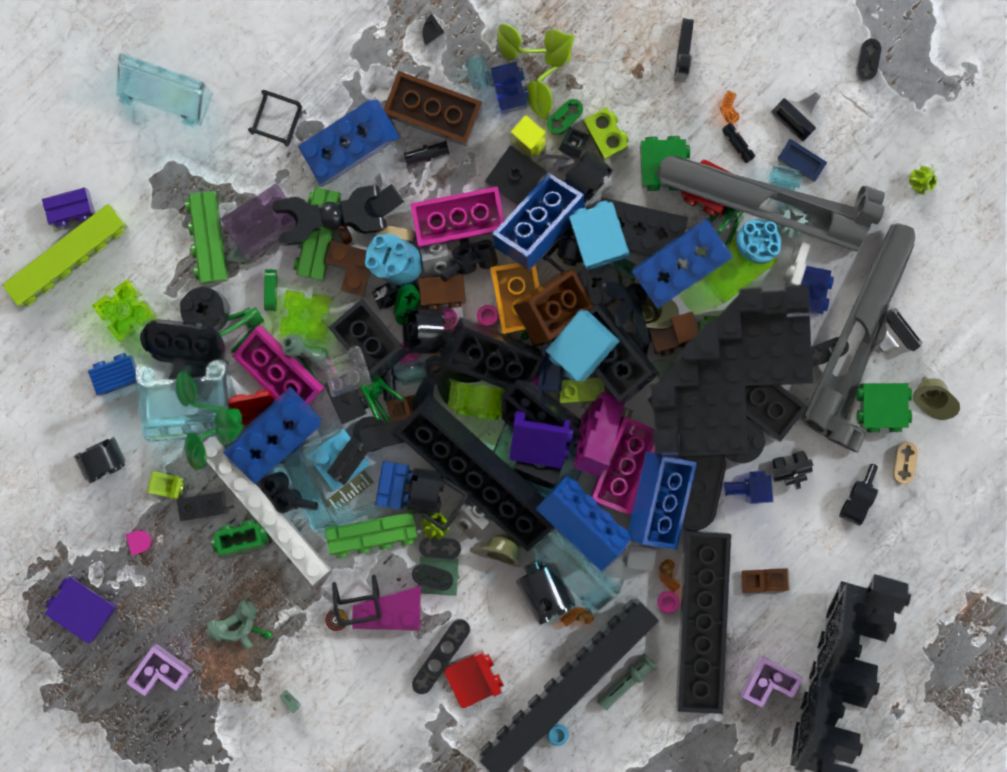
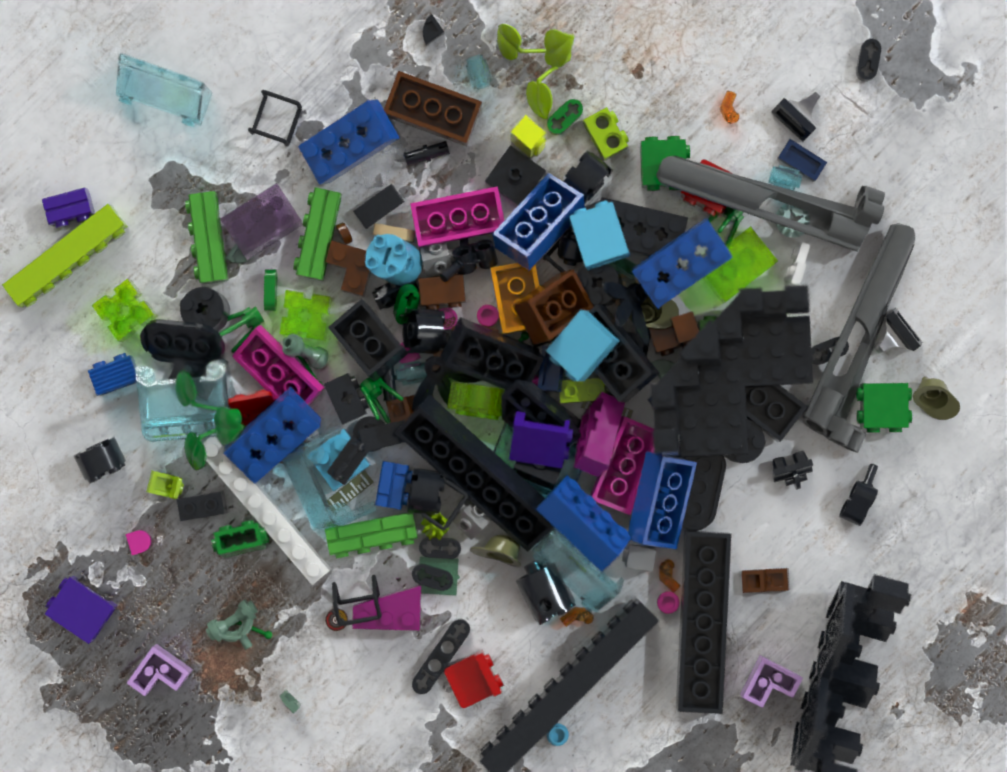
(284, 499): black beam -> none
(329, 215): black piece -> none
(349, 378): clear plate -> none
(509, 87): clear blue brick -> none
(570, 148): black piece -> none
(635, 674): sand green pin -> none
(683, 59): black beam -> none
(738, 143): black axle -> none
(756, 487): clear blue brick -> none
(759, 241): medium azure tile -> none
(818, 282): clear blue brick -> none
(910, 464): tan beam -> none
(923, 180): lime gear -> none

